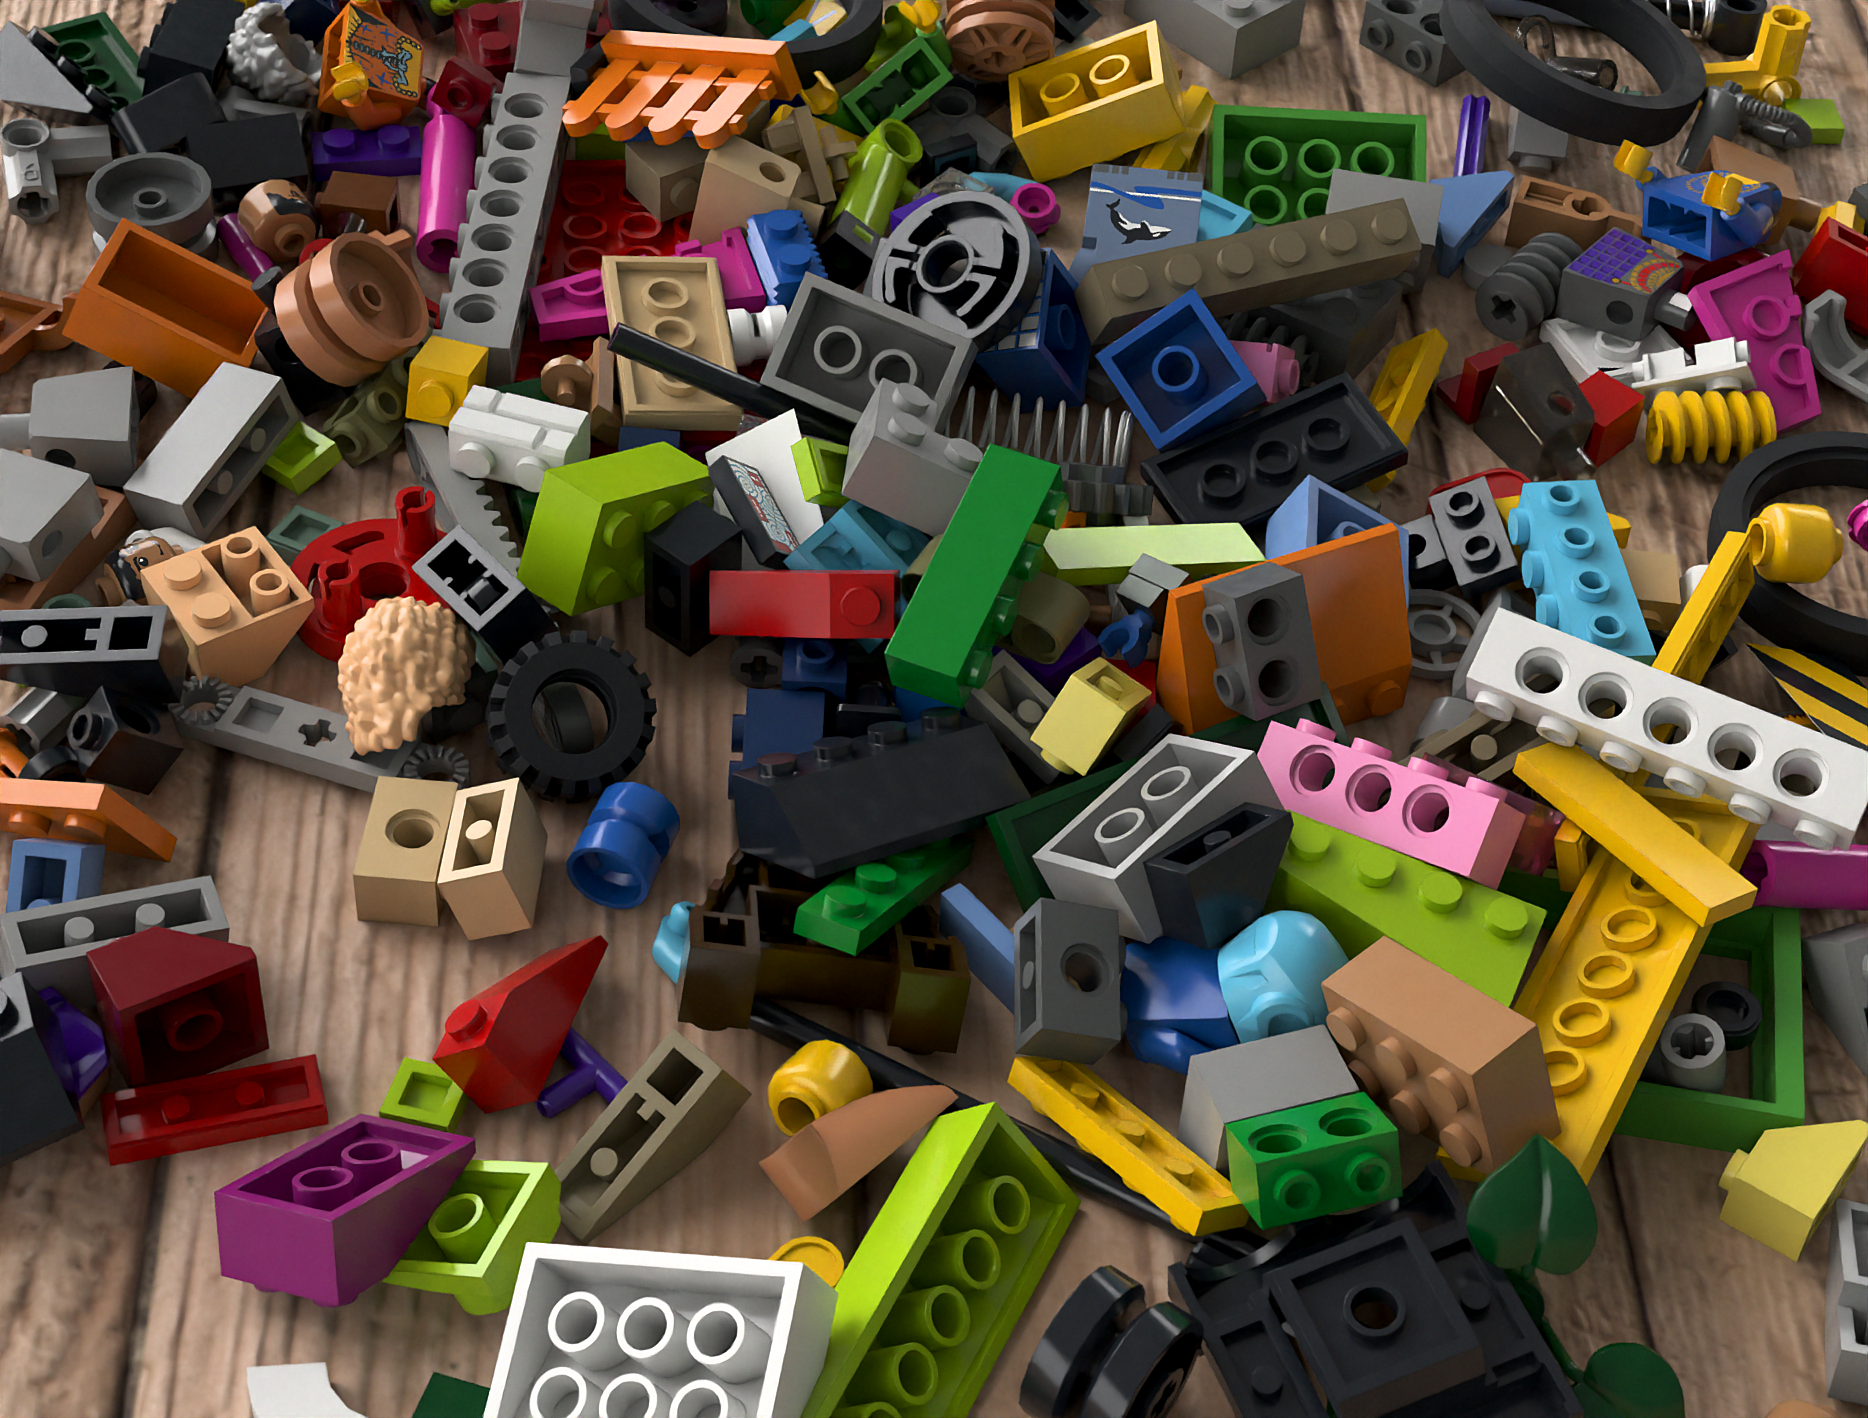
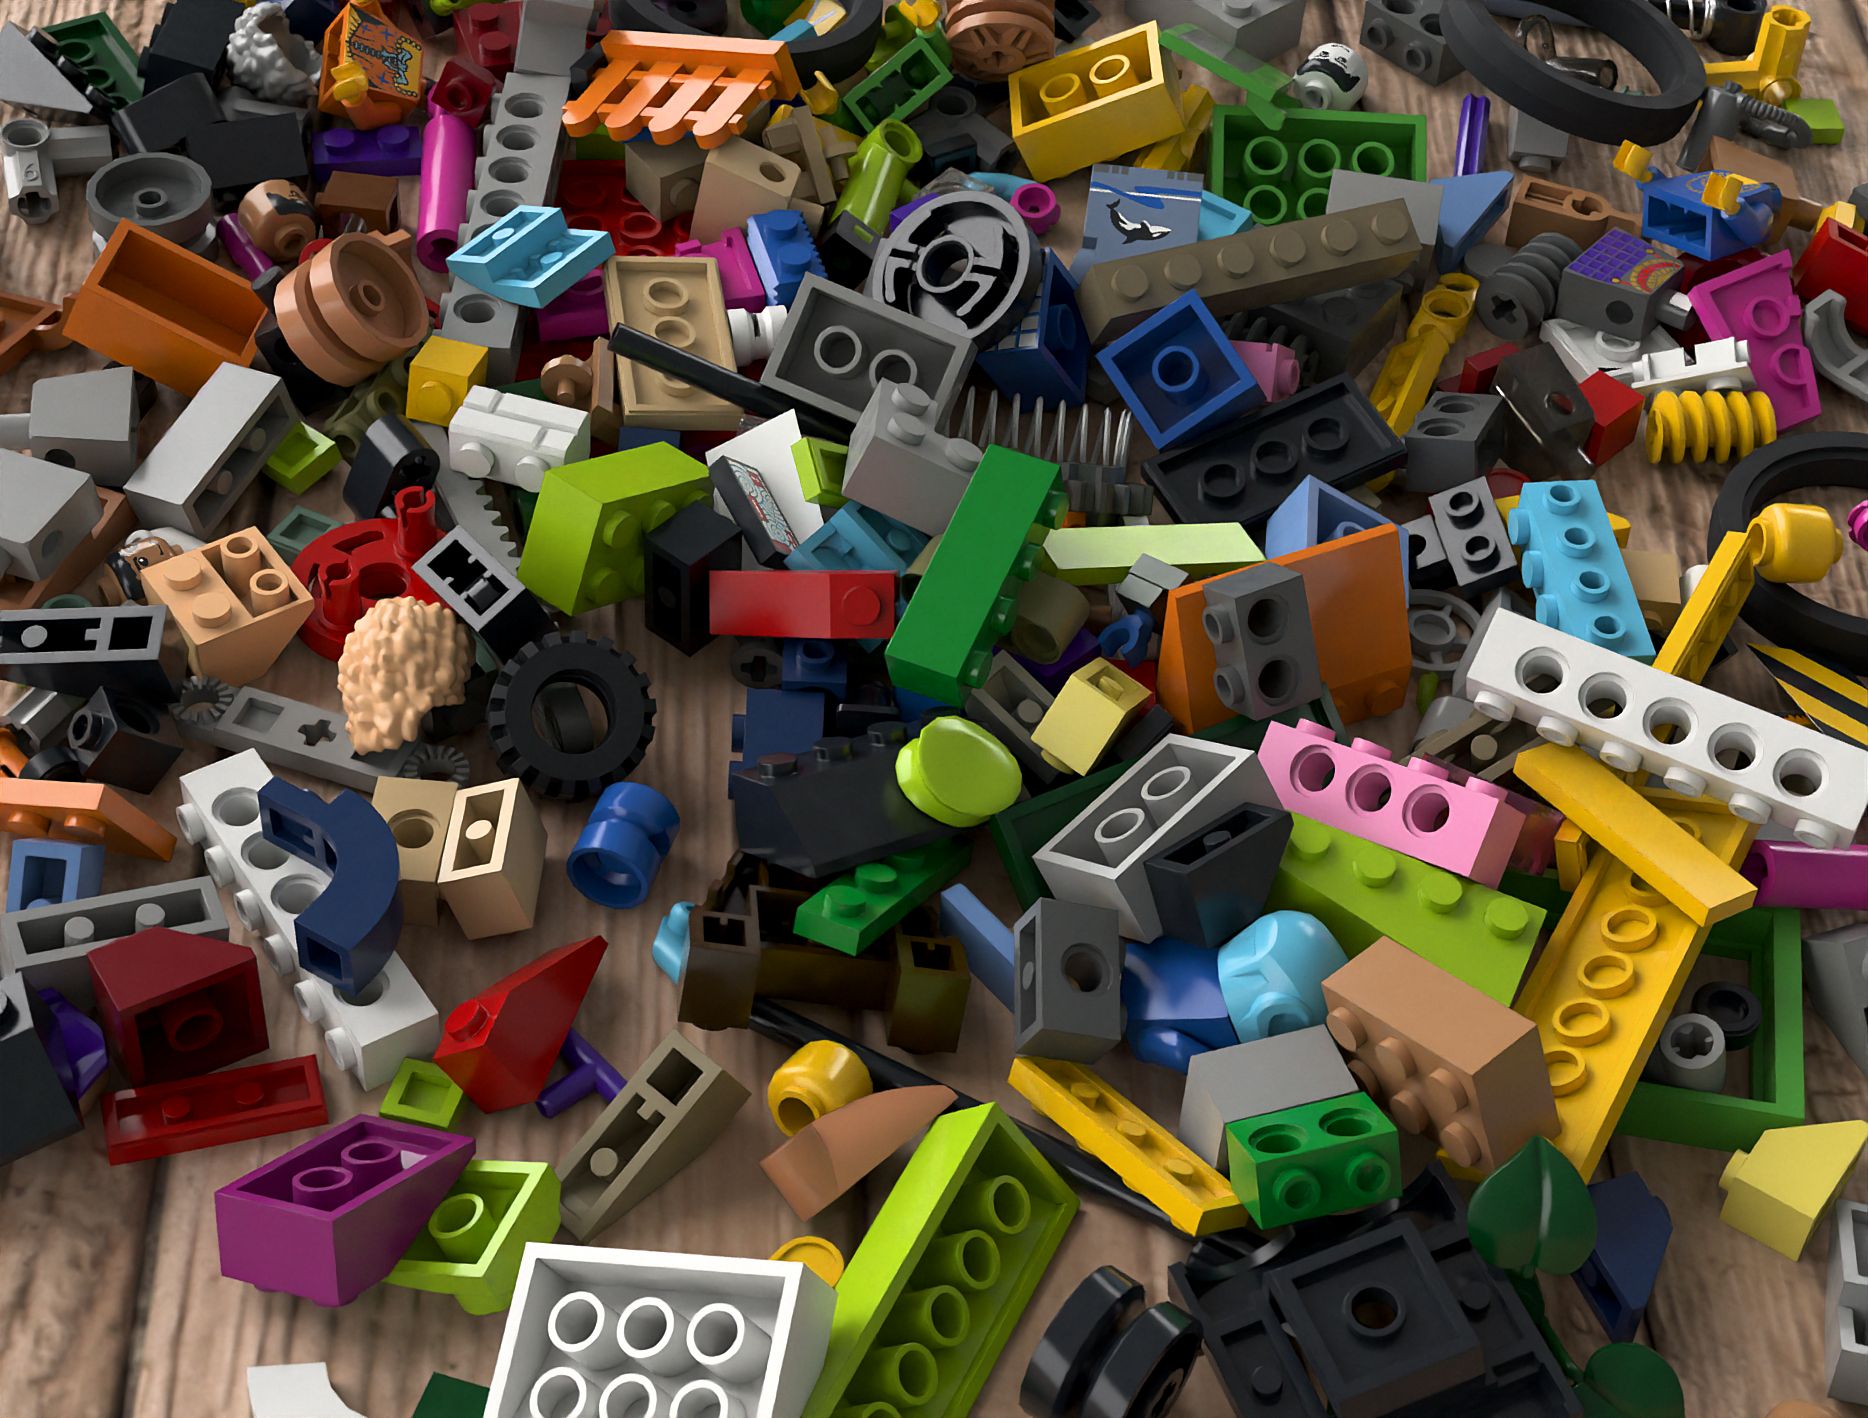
(270, 890): none -> white brick
(360, 914): none -> dark blue arch
(387, 461): none -> black beam
(530, 256): none -> medium azure slope
(958, 772): none -> lime piece
(1260, 80): none -> bright green piece
(1333, 78): none -> white head
(1431, 692): none -> lime leg
(1449, 301): none -> yellow piece
(1454, 441): none -> dark grey brick
(1626, 1253): none -> dark blue slope

